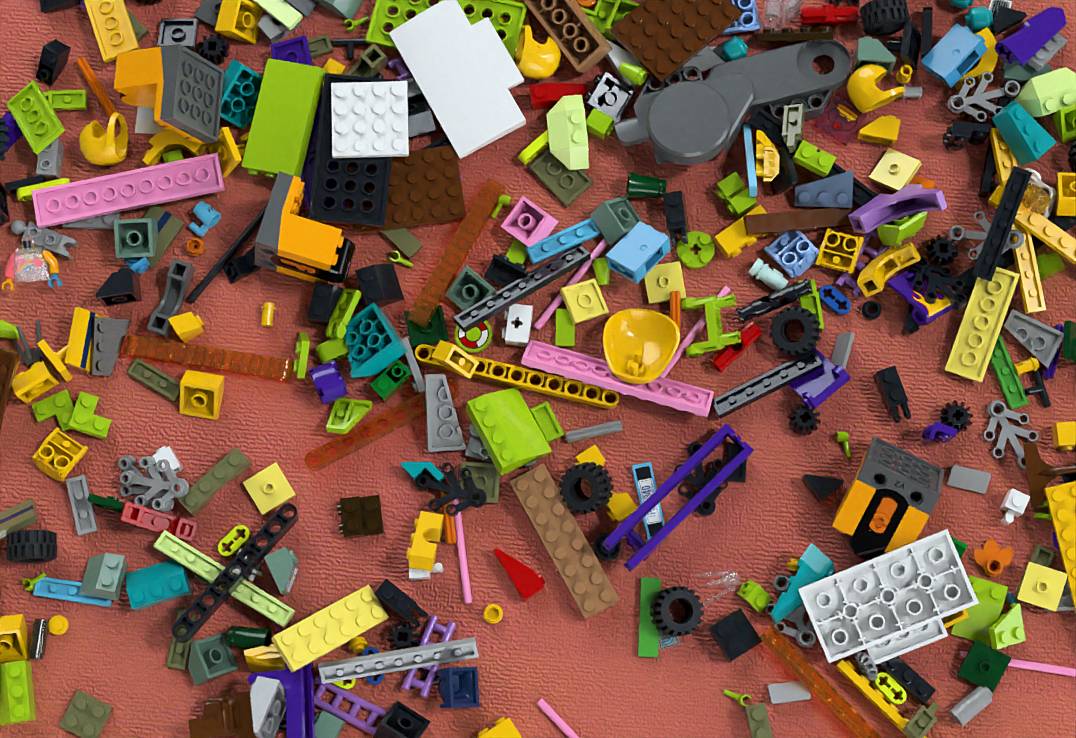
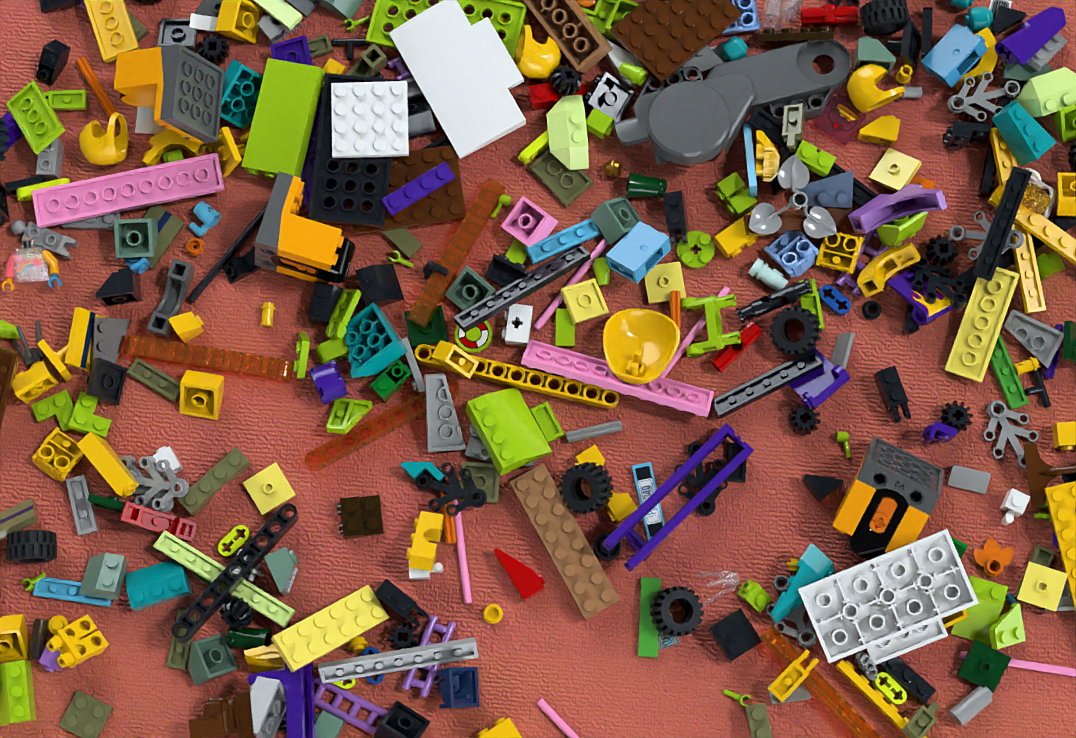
(49, 660): none -> medium lavender brick
(77, 642): none -> yellow hips
(106, 381): none -> black tile
(108, 464): none -> yellow slope
(203, 22): none -> white sticker
(237, 613): none -> black gear
(417, 189): none -> dark purple plate
(433, 266): none -> black plate
(565, 80): none -> black gear
(613, 168): none -> pearl gold plate
(791, 677): none -> yellow hinge
(793, 175): none -> light grey plant

